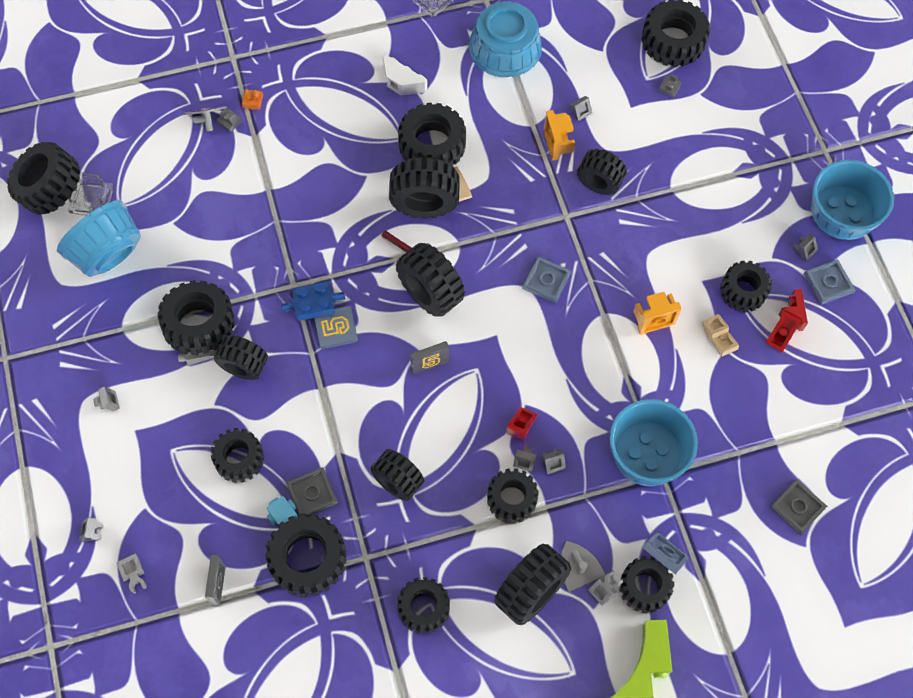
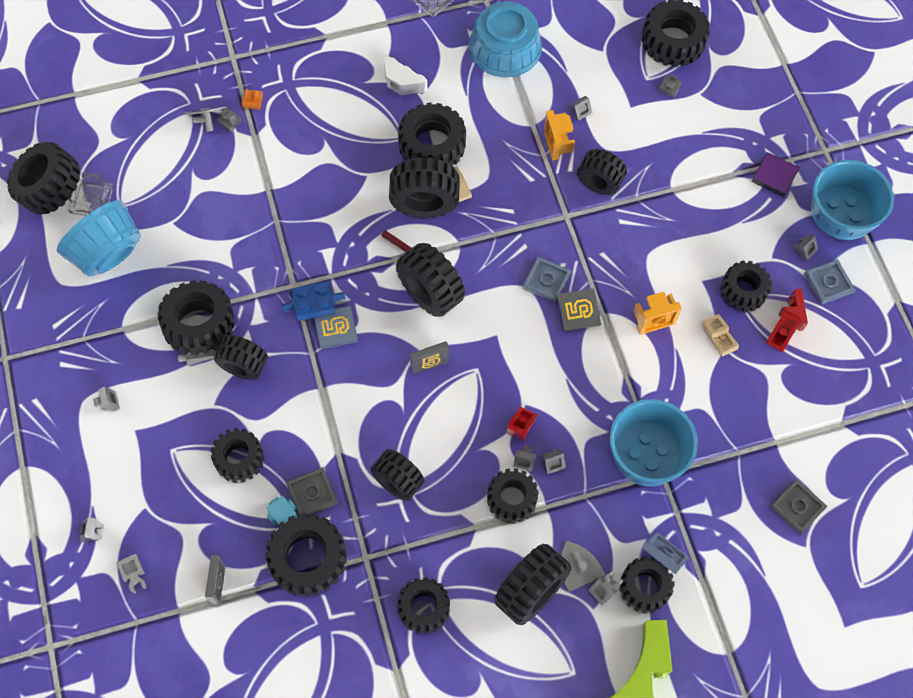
(578, 310): none -> dark grey tile
(775, 174): none -> dark purple tile

